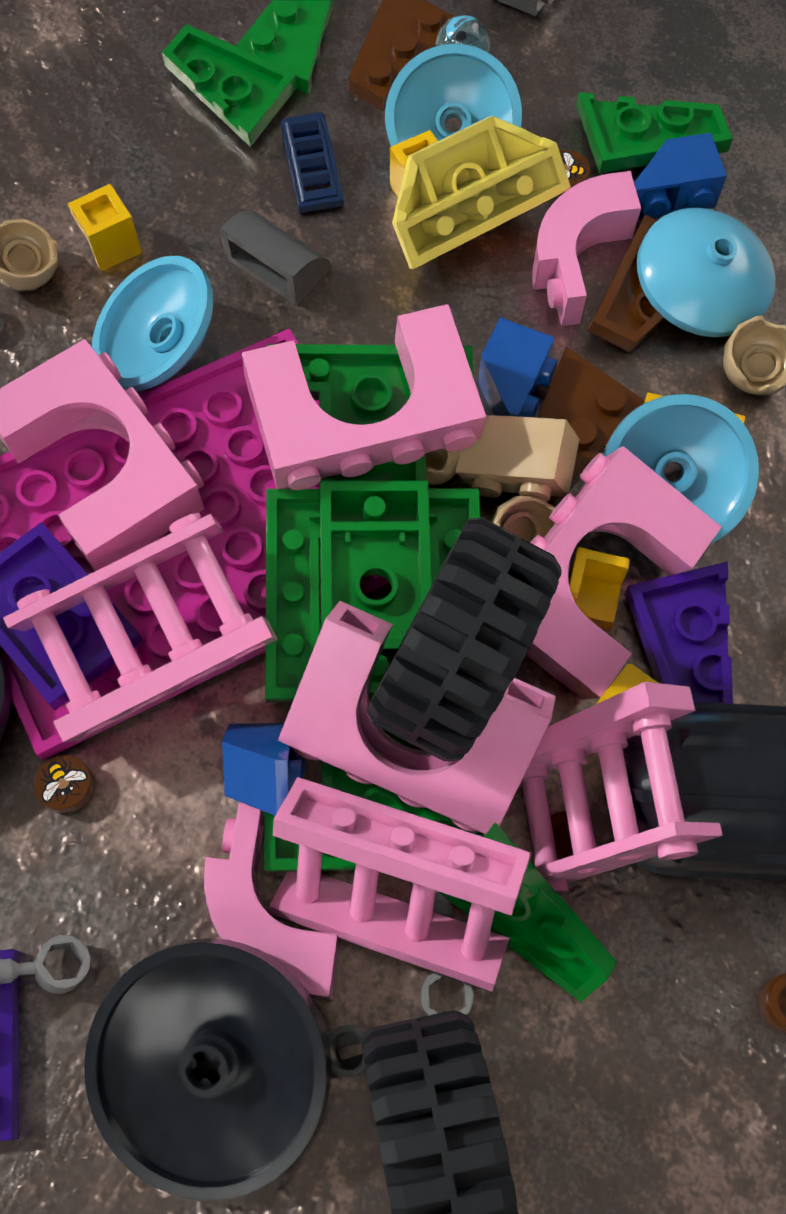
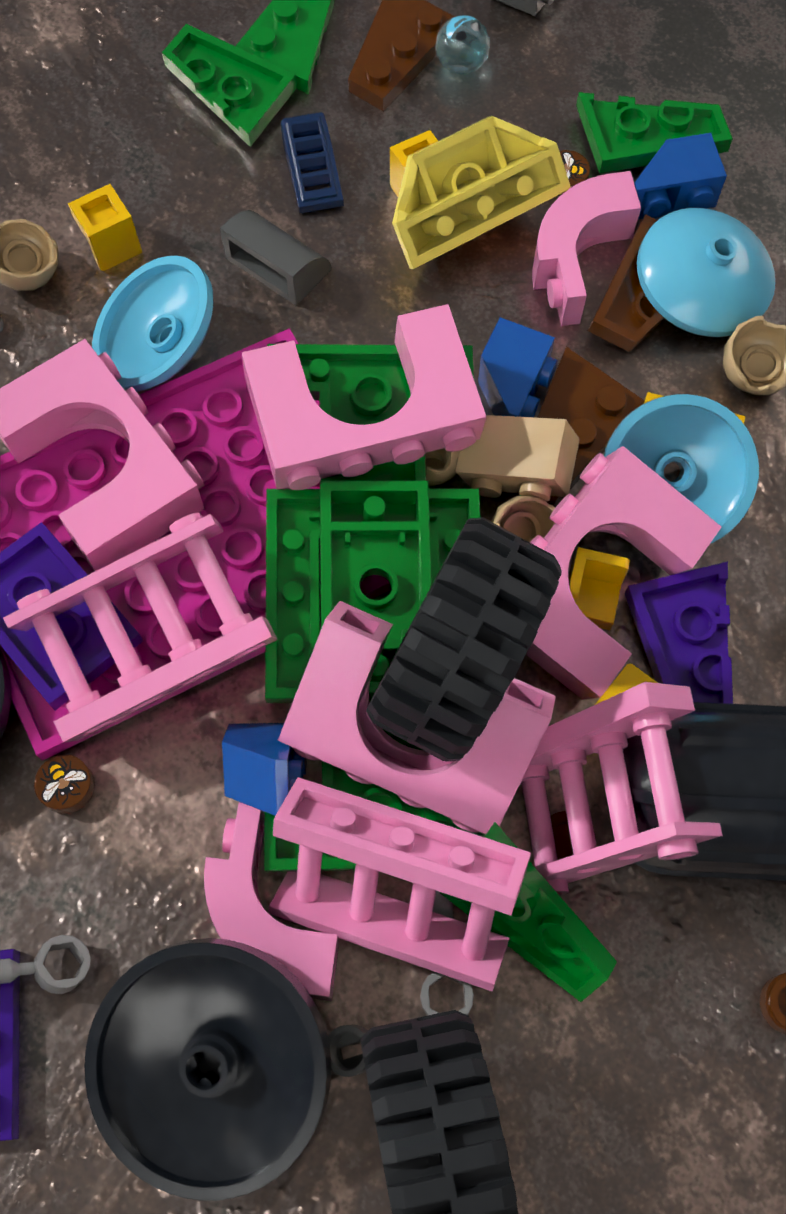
(446, 85): medium azure dish -> none

